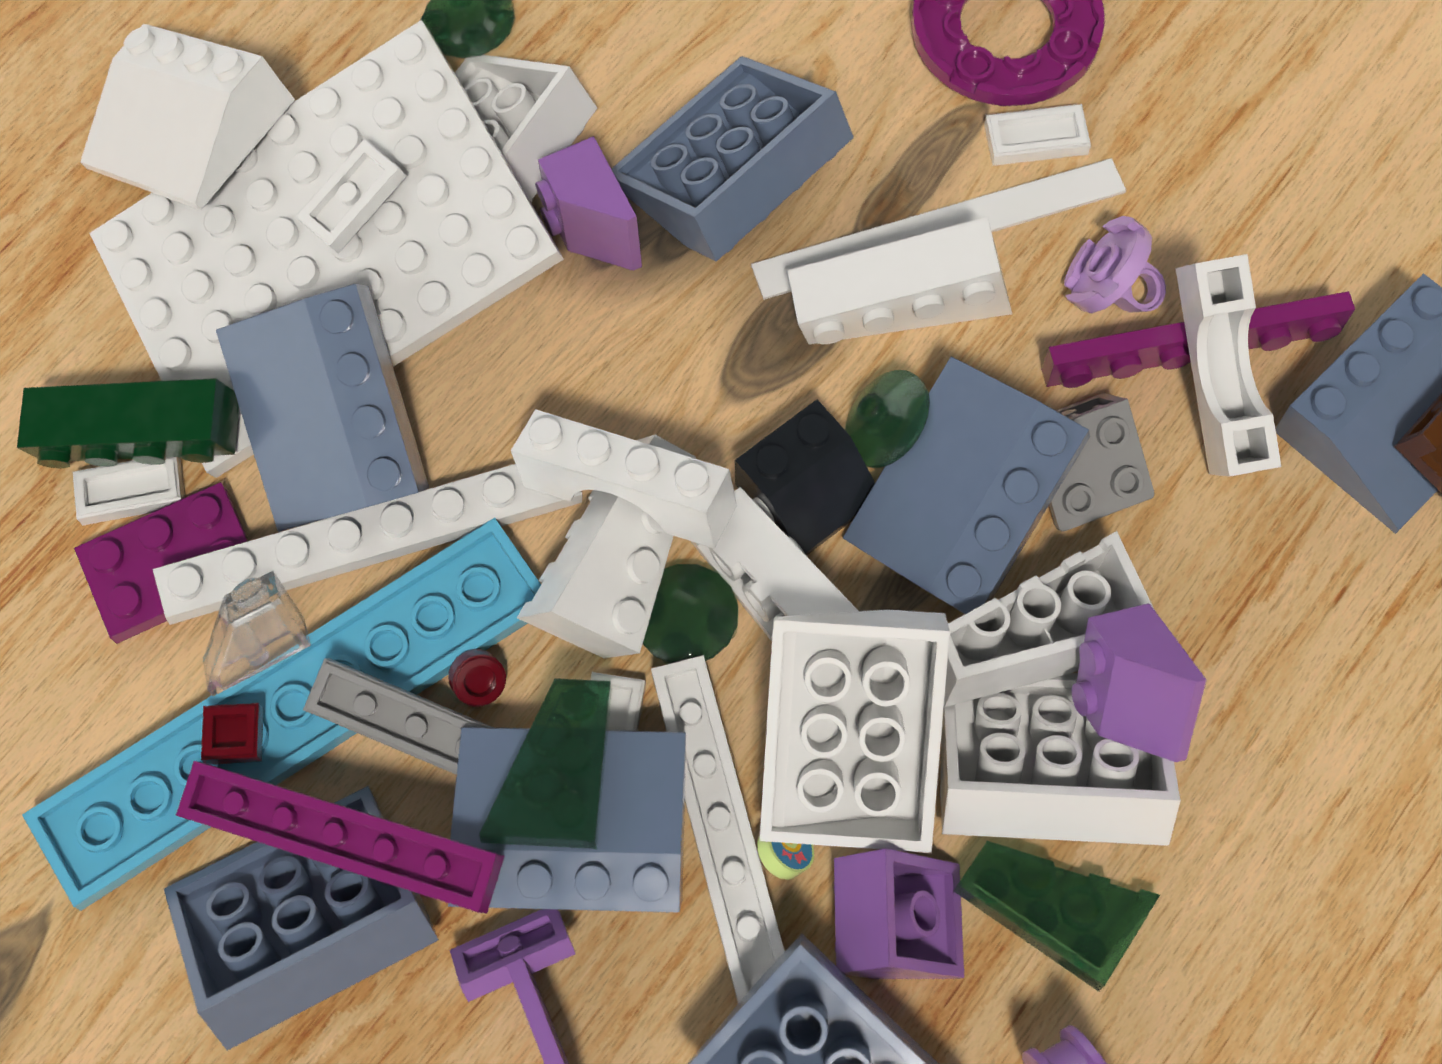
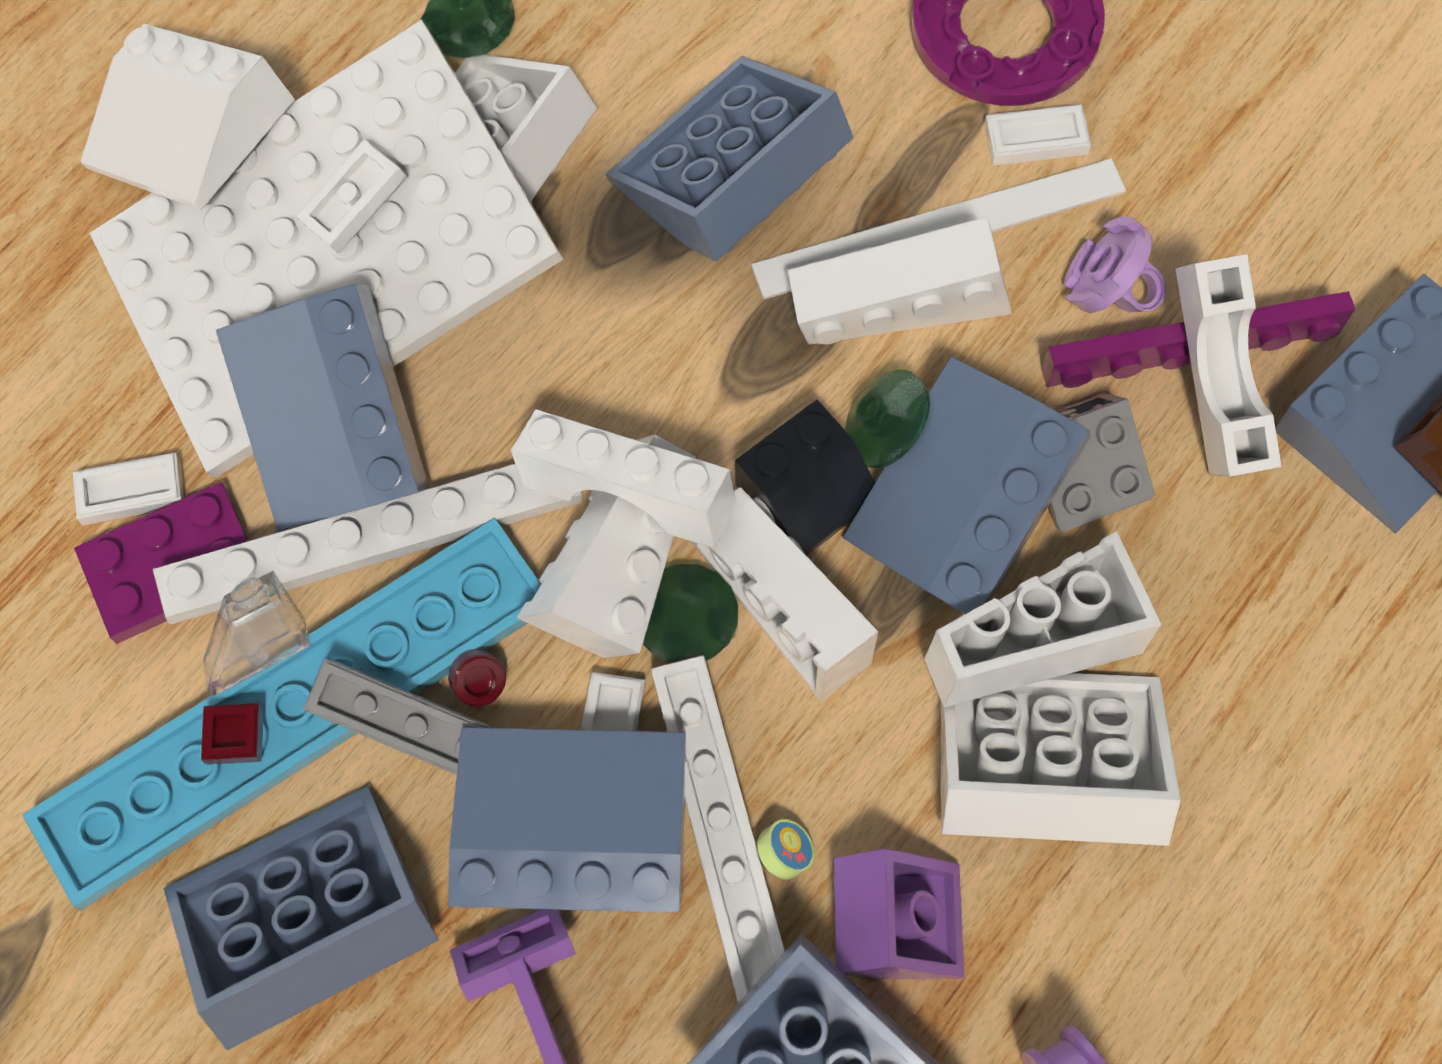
(128, 422): dark green brick -> none
(341, 837): magenta plate -> none
(558, 773): clear green wing -> none
(588, 205): medium lavender slope -> none
(855, 729): white slope -> none
(1061, 913): clear green wing -> none
(1138, 683): medium lavender slope -> none

